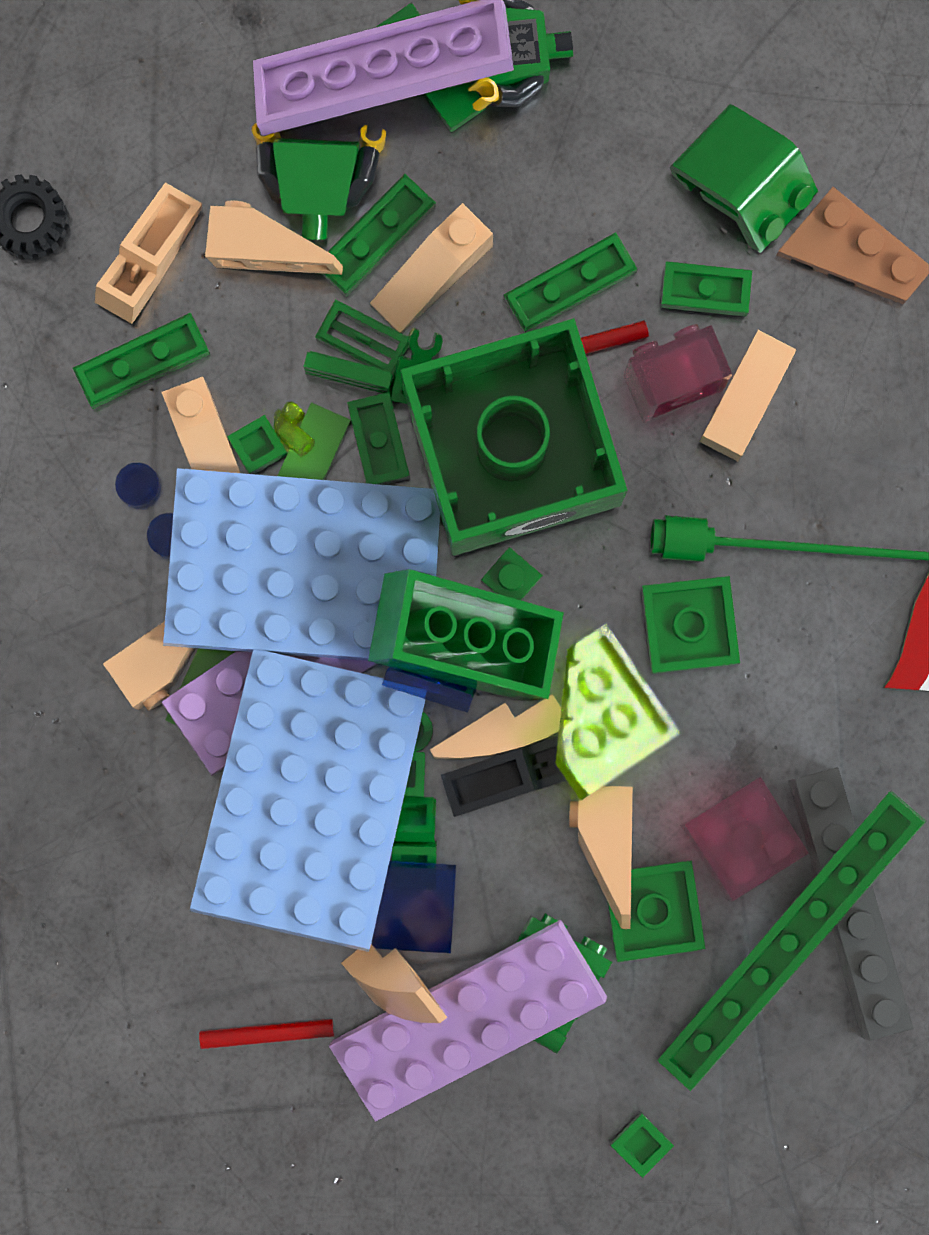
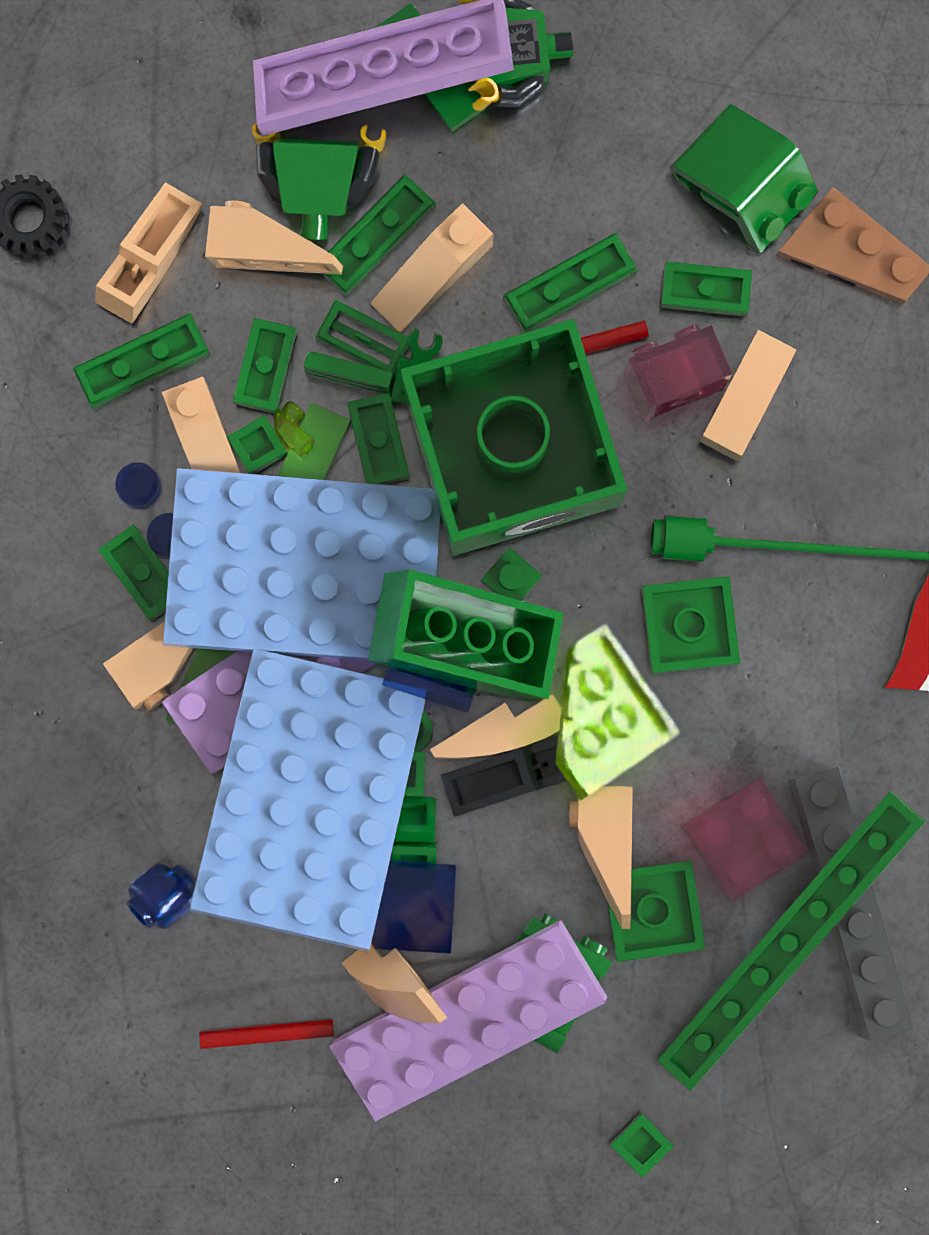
(138, 570): none -> green plate
(160, 895): none -> clear blue head
(265, 365): none -> green plate

